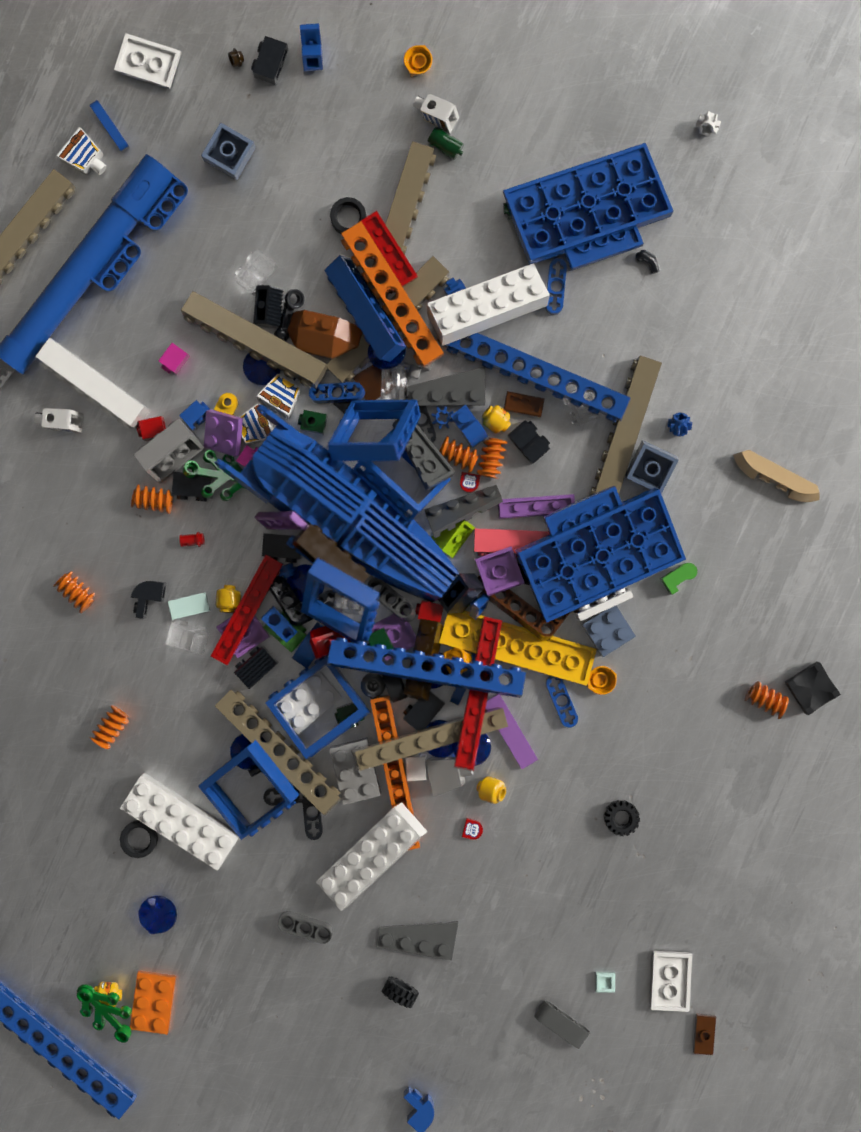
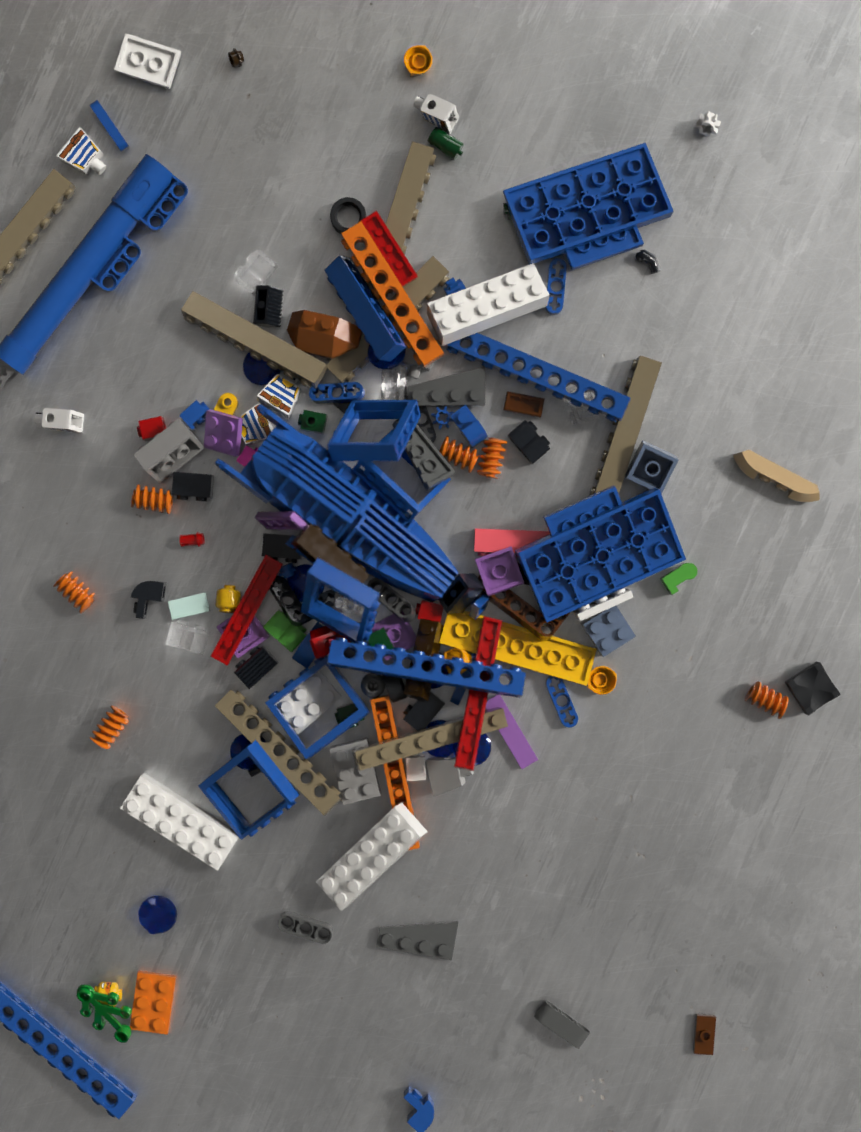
(89, 381): white brick -> none
(137, 853): black tyre -> none
(173, 359): dark pink brick -> none
(221, 476): green plant -> none
(228, 151): sand blue brick -> none
(270, 60): black brick -> none
(279, 624): blue leg -> none
(282, 331): black piece -> none
(306, 804): black beam -> none
(311, 47): blue brick -> none
(371, 382): reddish brown piece -> none
(400, 992): black tyre -> none
(450, 513): dark grey wing -> none
(452, 540): lime panel -> none
(469, 482): tile -> none
(472, 829): tile -> none
(491, 790): yellow head -> none
(496, 419): yellow head -> none
(533, 506): medium lavender tile -> none
(605, 982): light aqua tile -> none
(625, 829): black tyre -> none
(671, 981): white plate -> none
(680, 424): blue gear -> none

